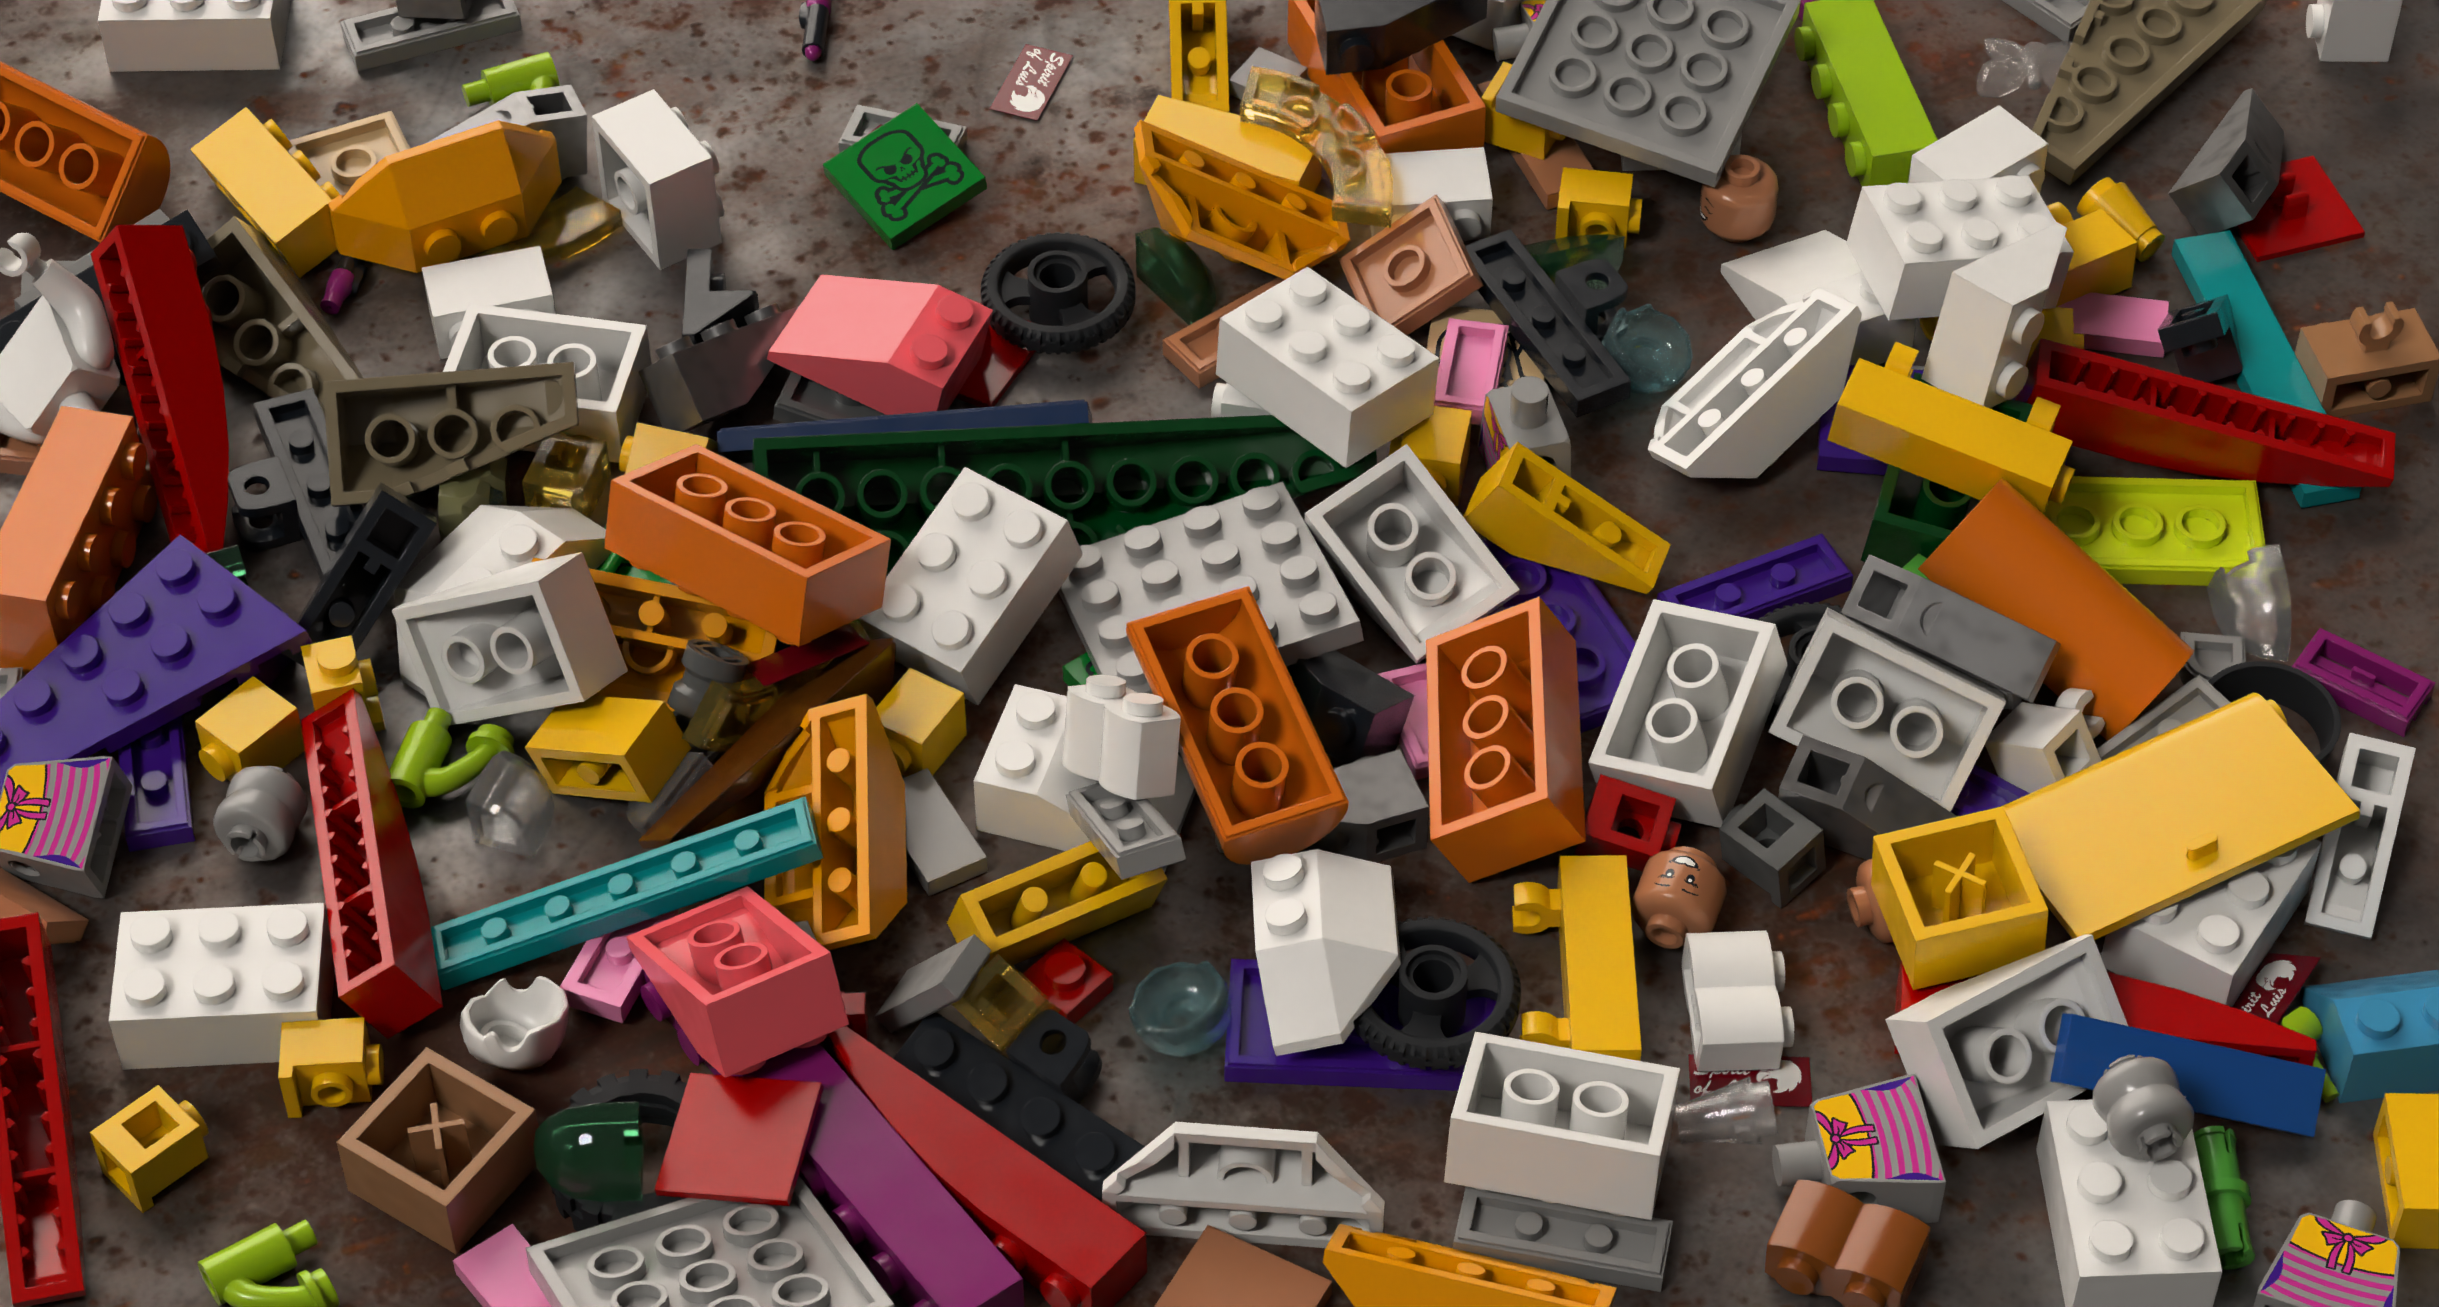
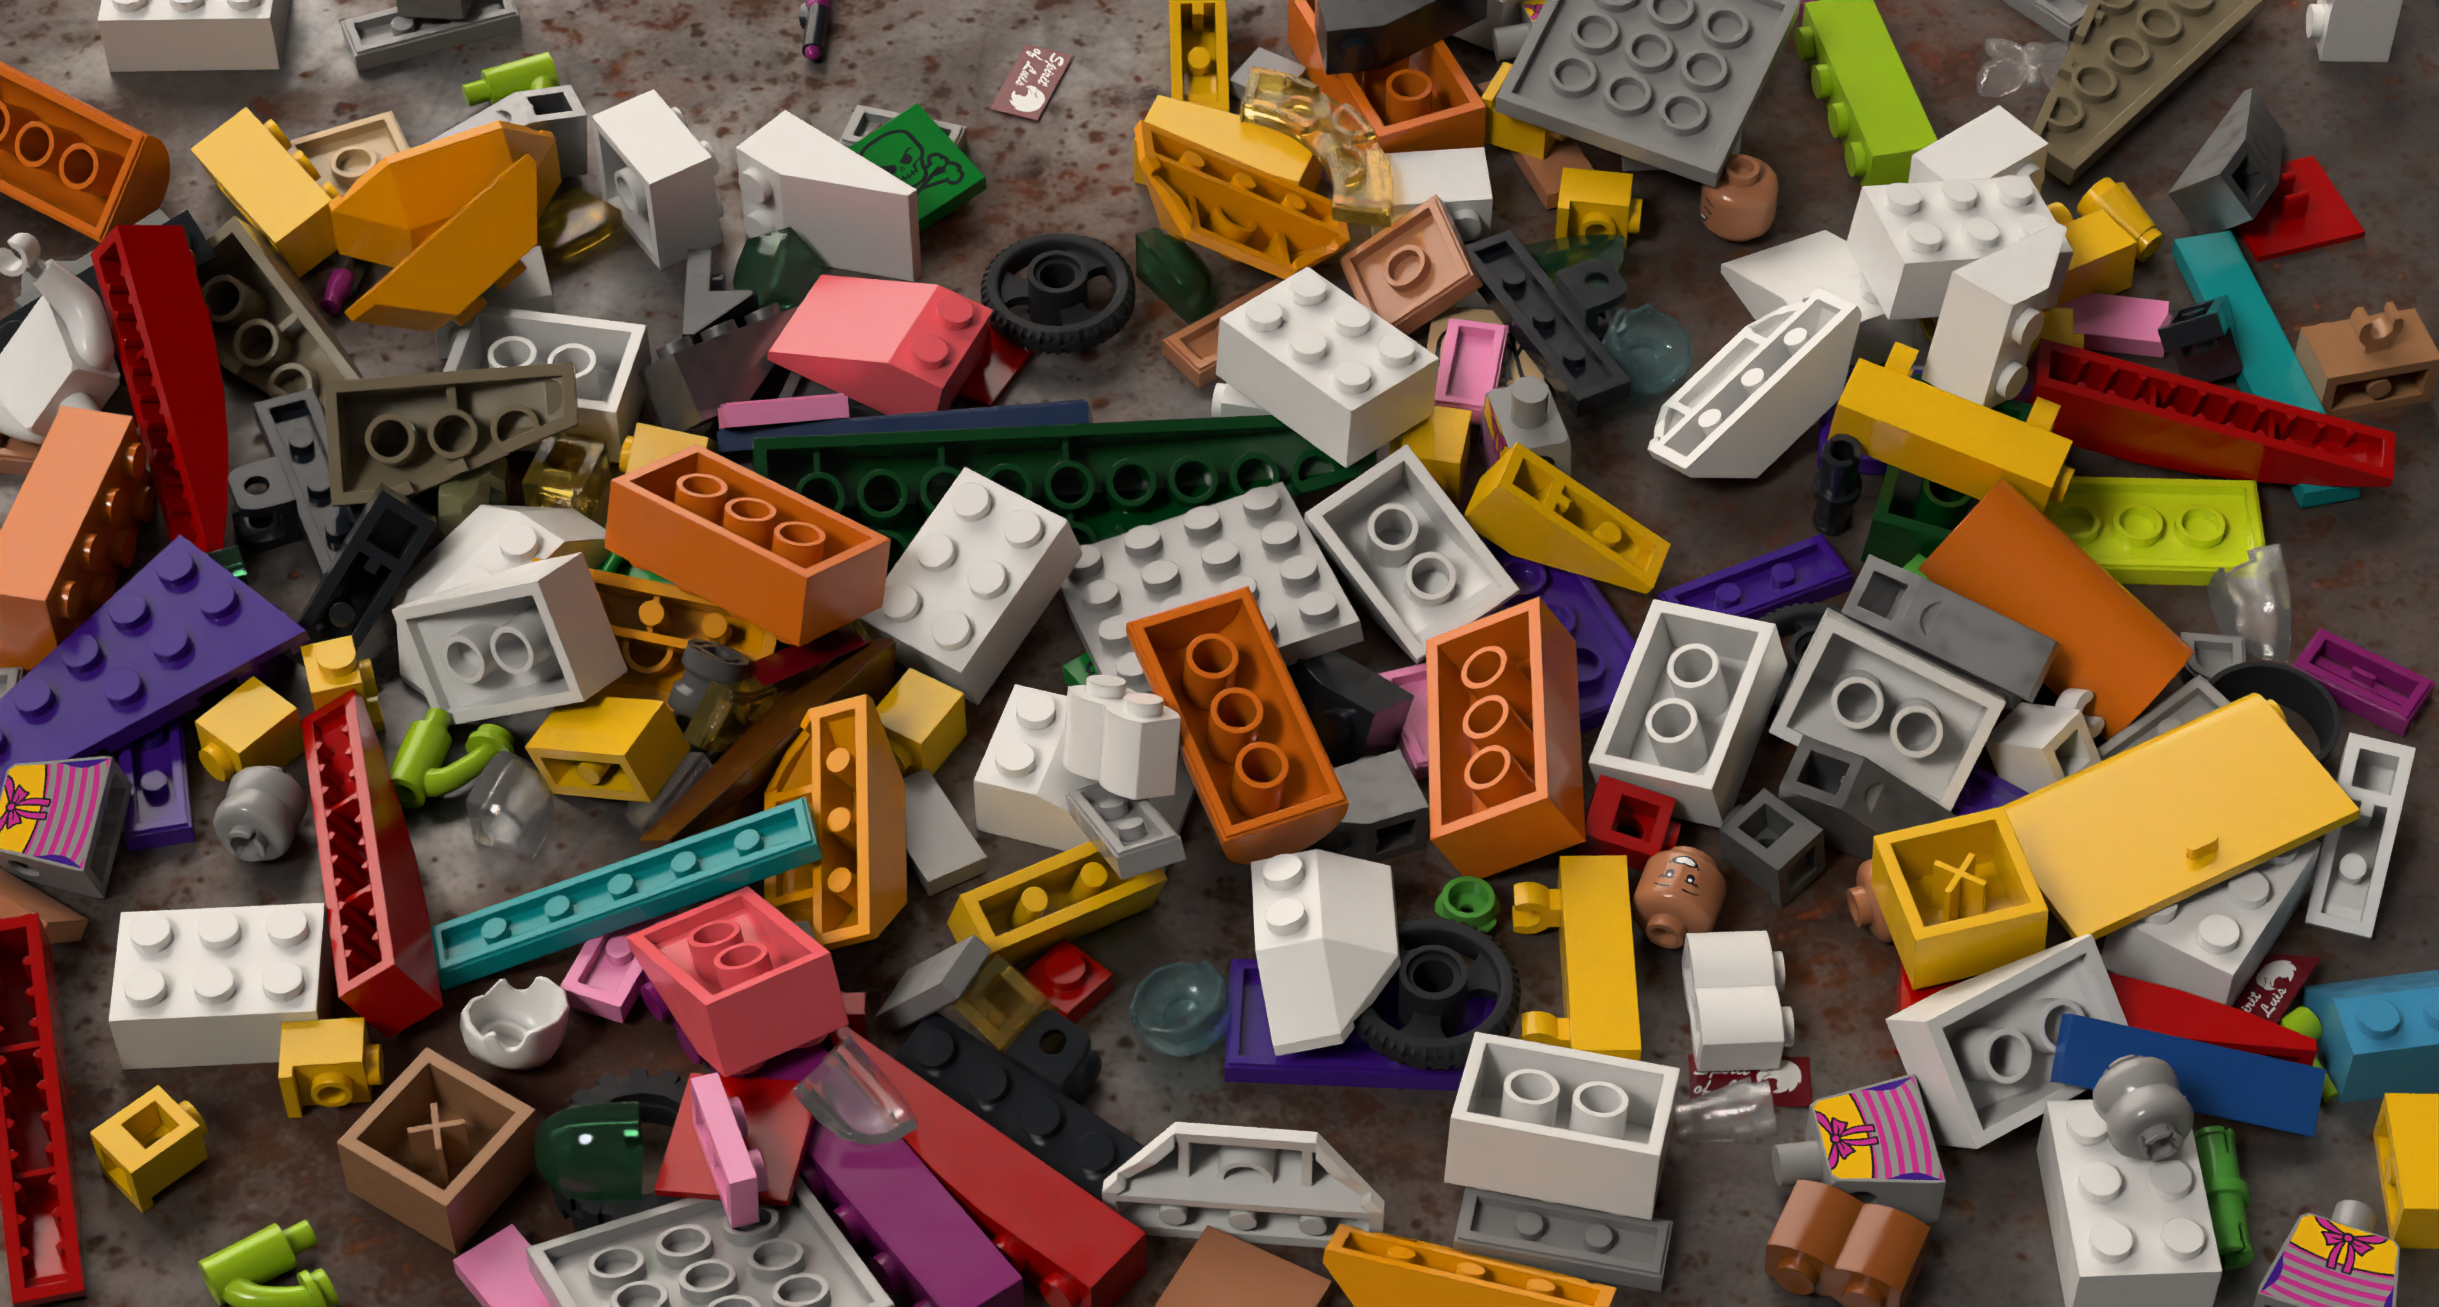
(460, 259): none -> light orange wedge
(721, 1132): none -> bright pink plate
(778, 268): none -> clear green brick
(783, 410): none -> bright pink tile
(830, 197): none -> white slope
(855, 1097): none -> clear brick
(1472, 895): none -> bright green plate
(1837, 484): none -> black pin

